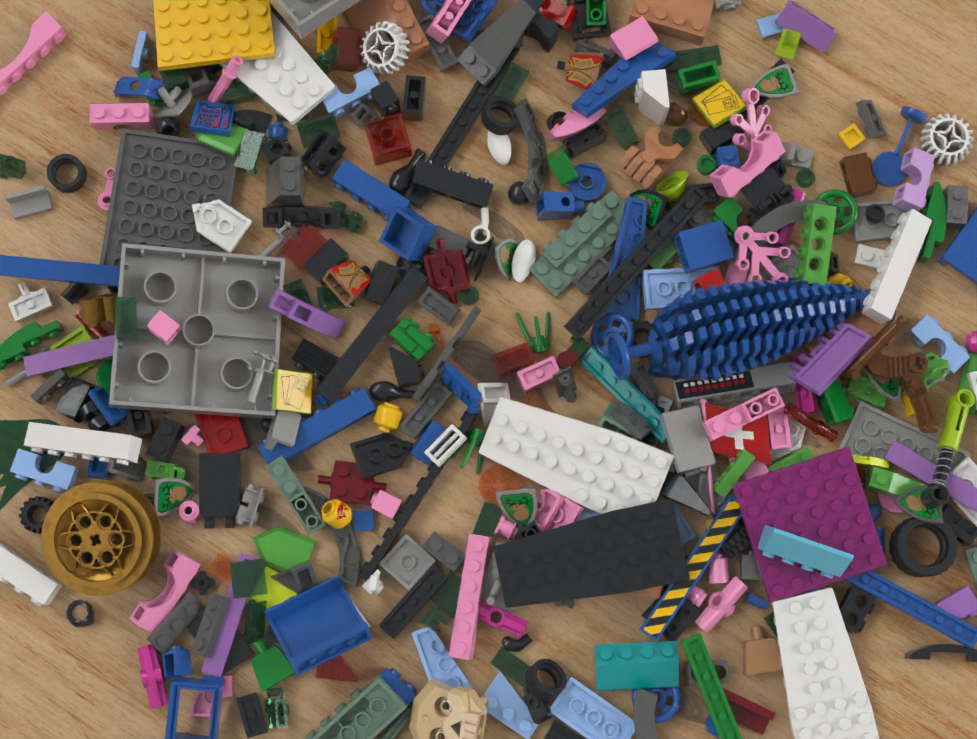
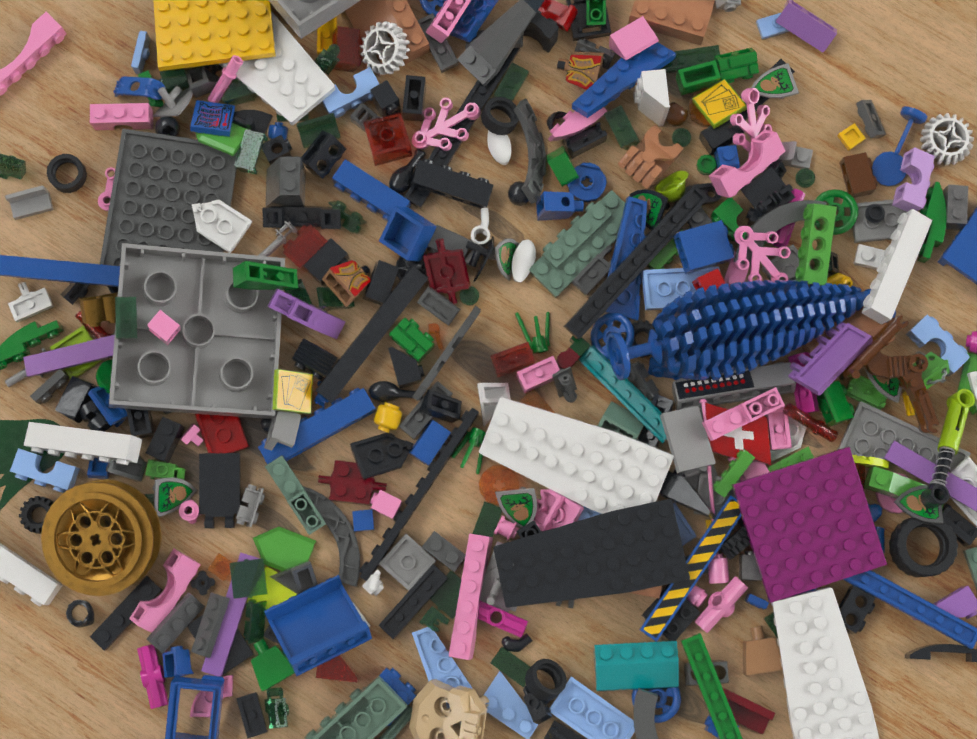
(119, 619): none -> black plate
(259, 375): light grey piece -> none
(264, 277): none -> green slope
(336, 513): yellow head -> none
(441, 406): none -> black slope
(443, 126): none -> bright pink plant
(451, 450): white tile -> none
(461, 388): blue plate -> none
(631, 421): dark grey plate -> none
(737, 64): none -> green brick
(787, 44): lime panel -> none
(803, 551): medium azure slope -> none

